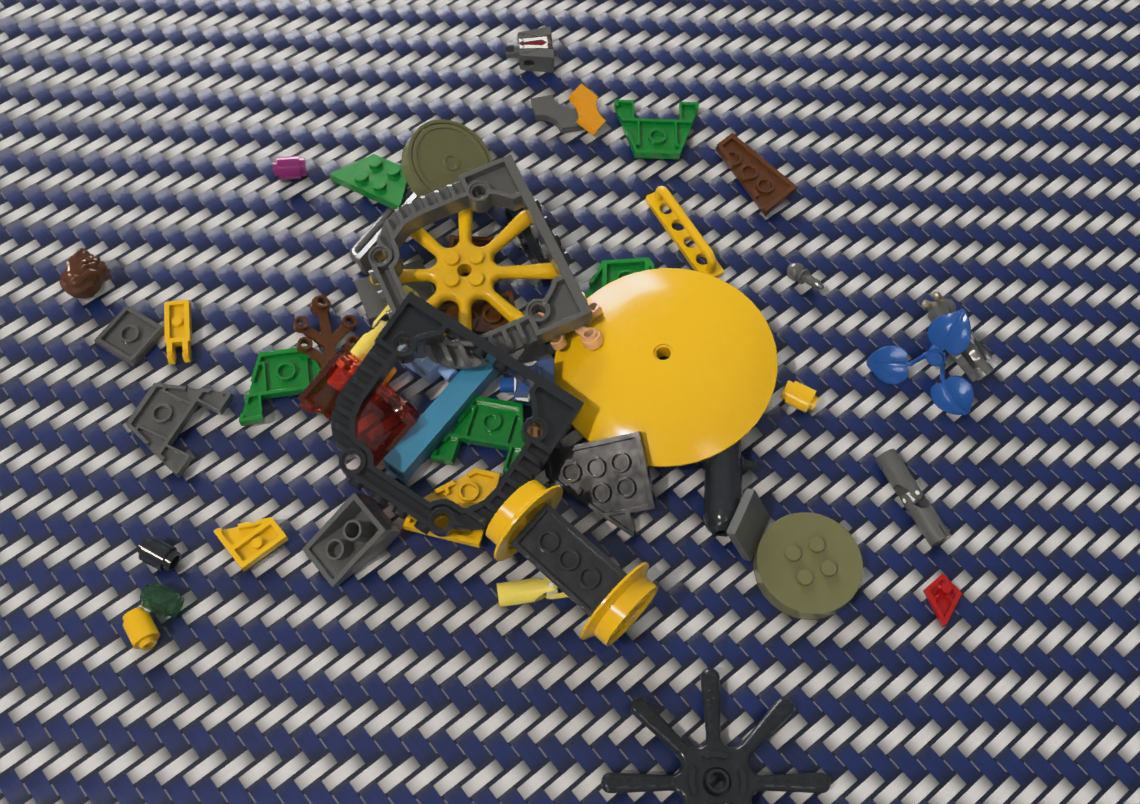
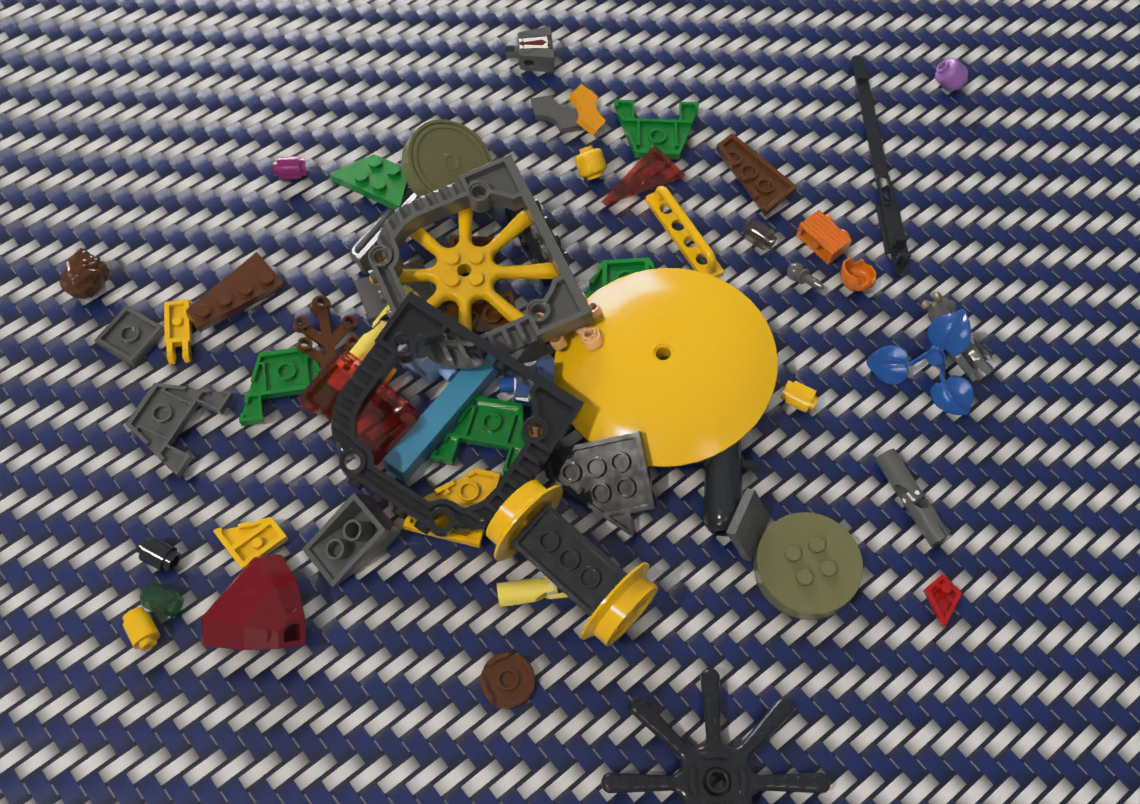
(236, 292): none -> reddish brown wing
(257, 609): none -> dark red brick
(507, 680): none -> reddish brown tile
(590, 162): none -> yellow head
(648, 173): none -> clear red wing
(759, 234): none -> clear smoke brick
(824, 236): none -> orange brick
(857, 275): none -> orange hair
(887, 212): none -> black piece
(951, 74): none -> medium lavender head

